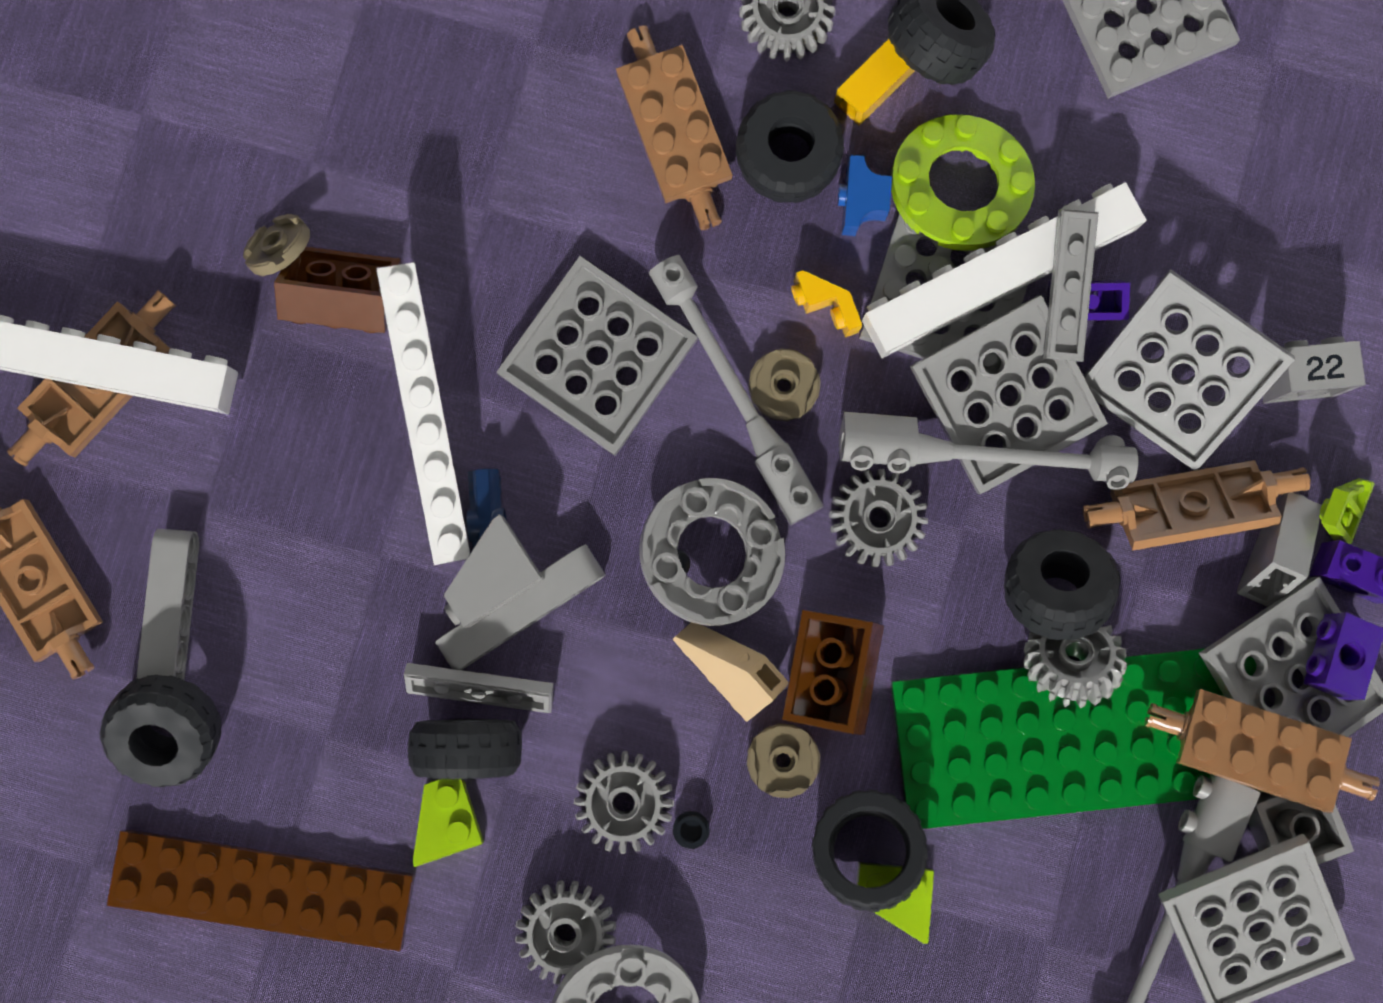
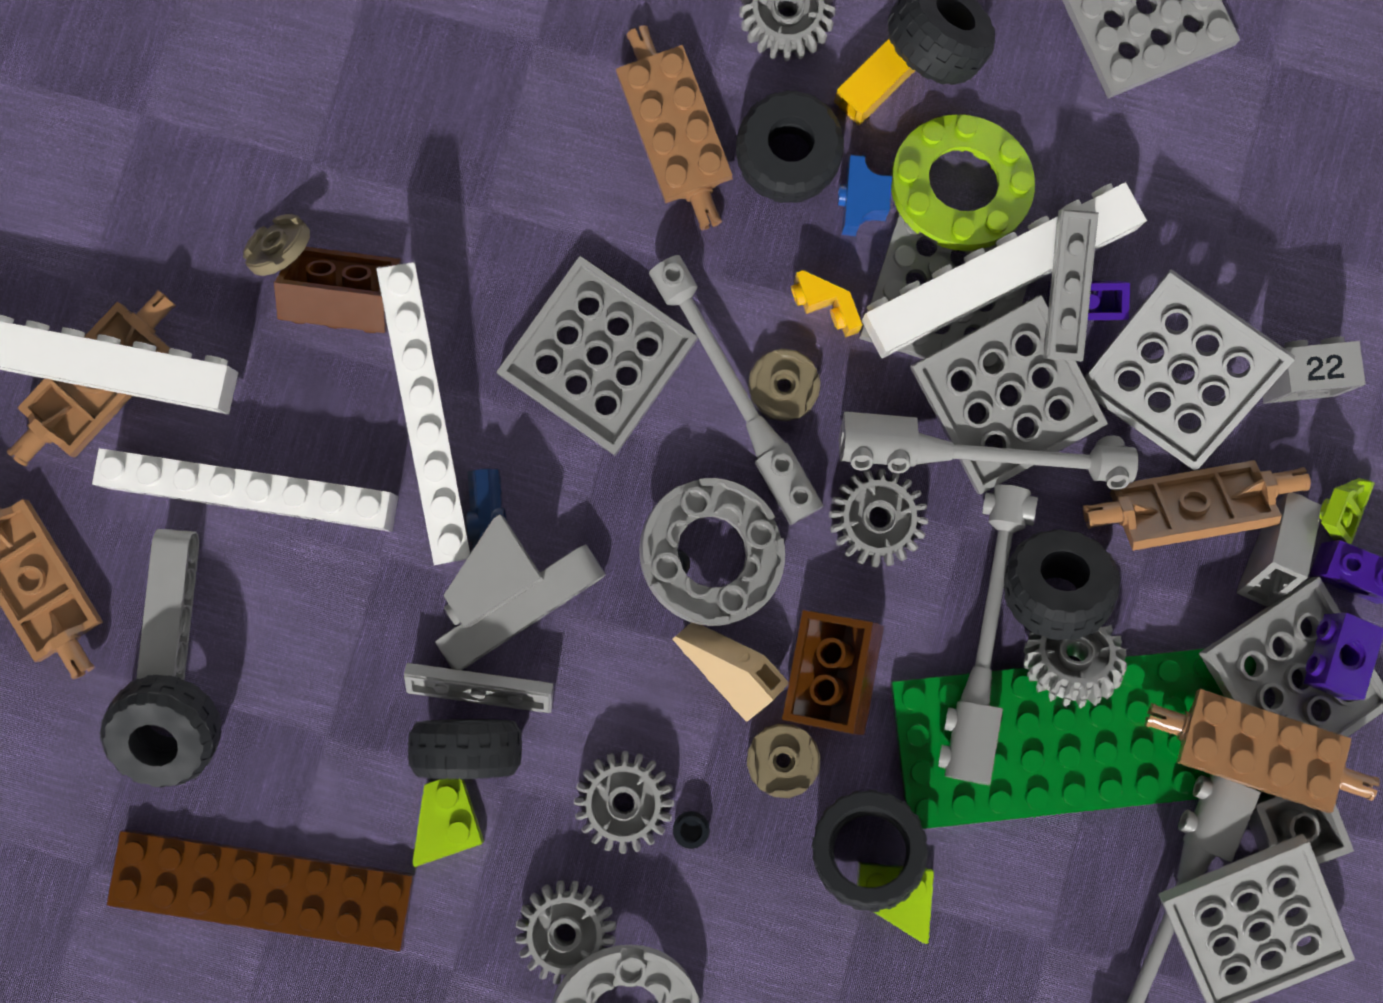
(245, 489): none -> white brick
(973, 721): none -> light grey bar

